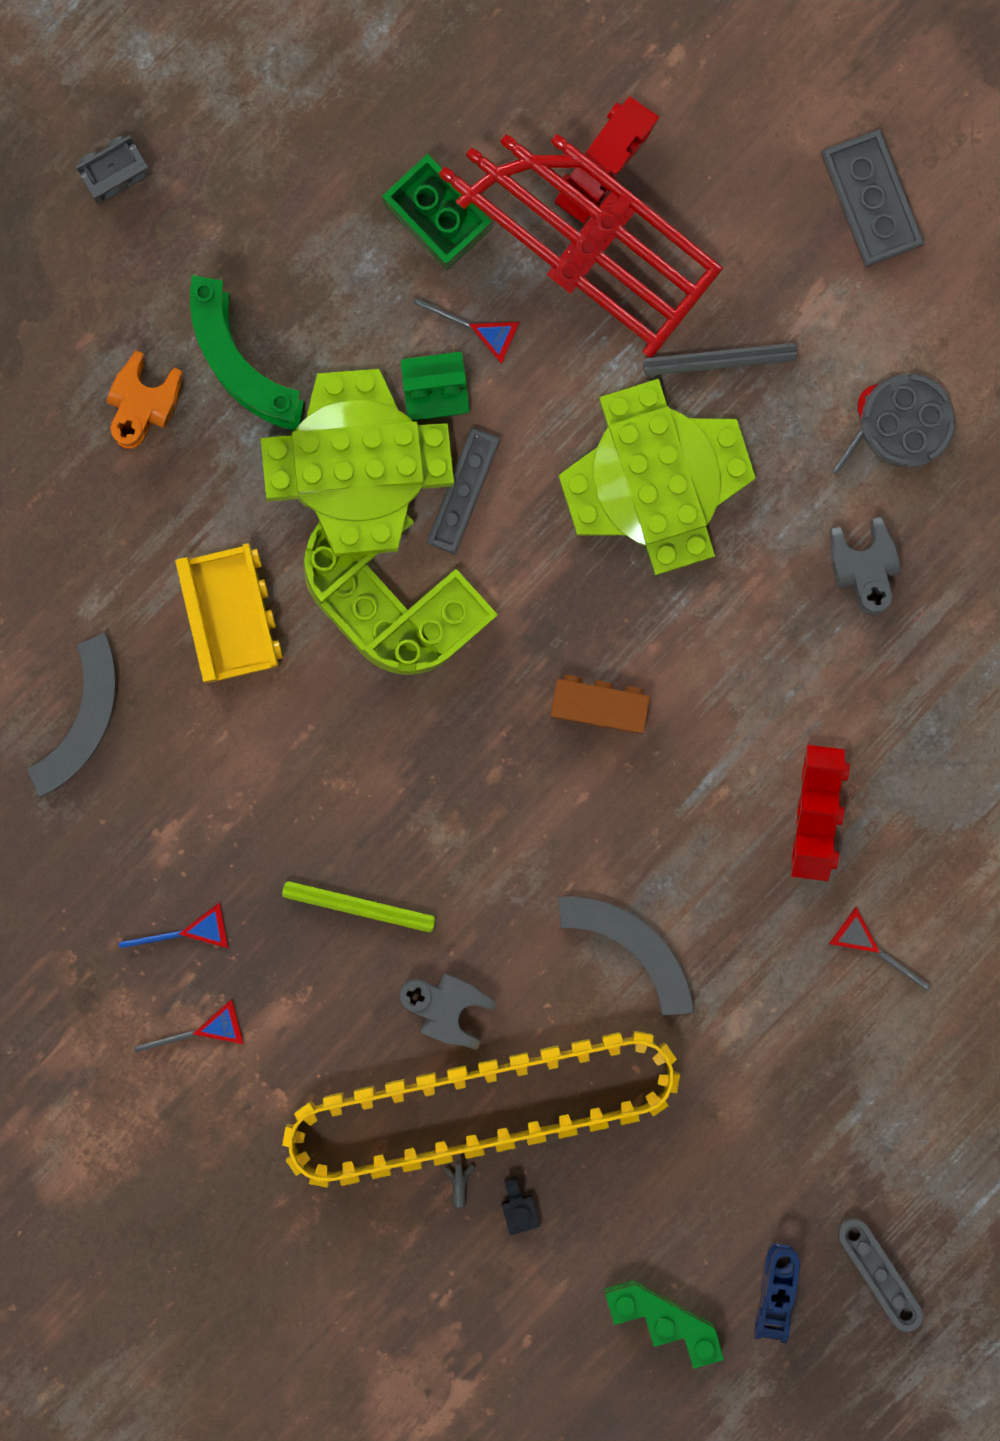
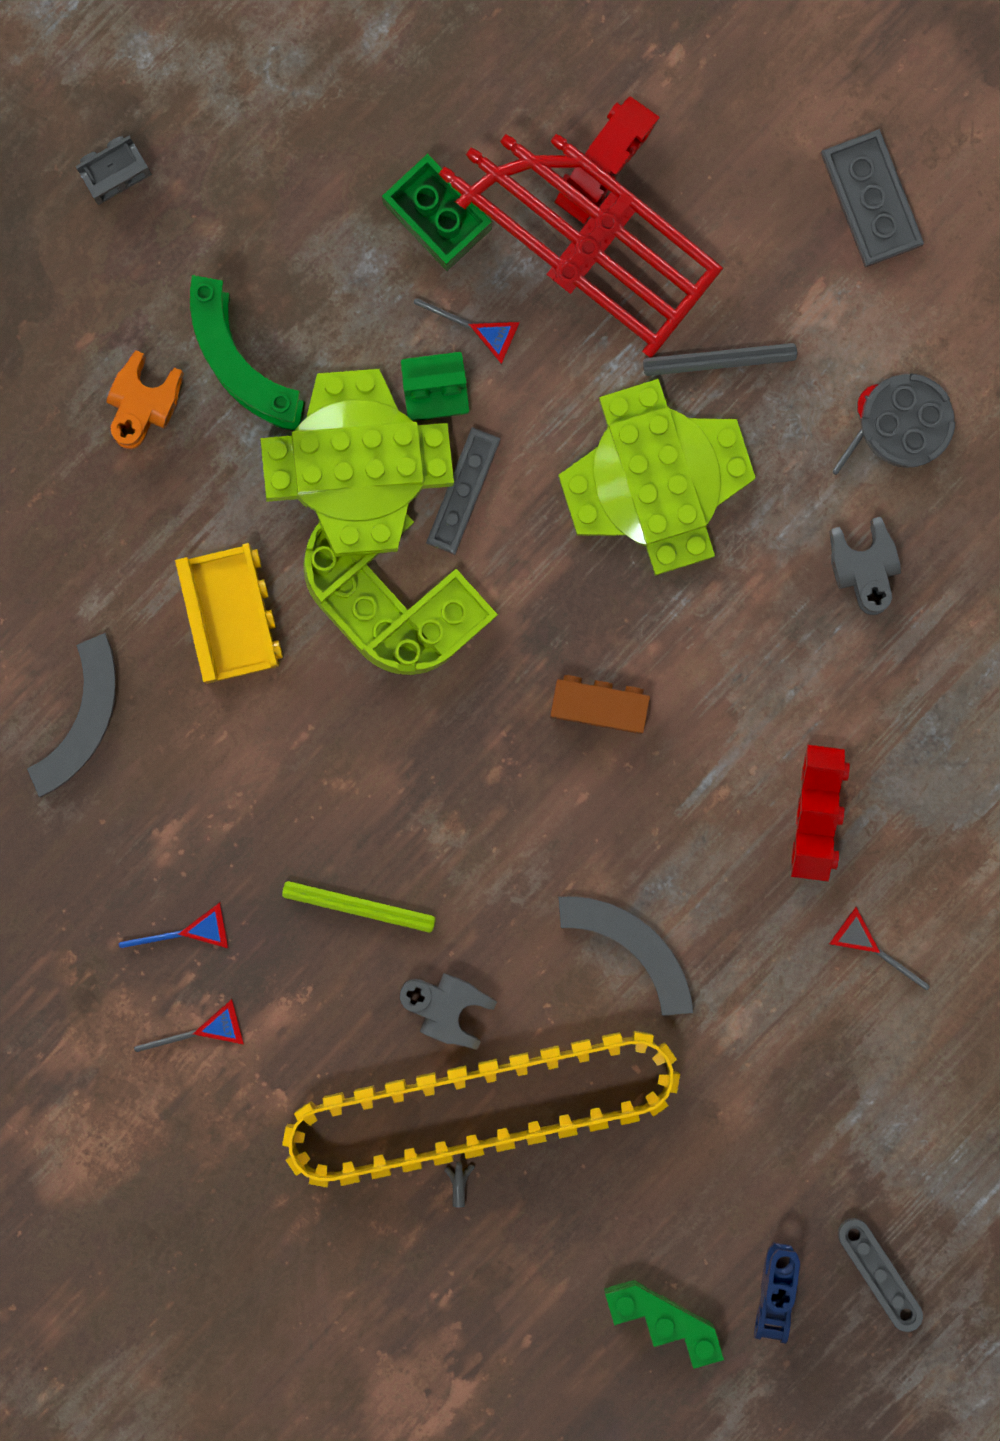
(519, 1211): black plate -> none

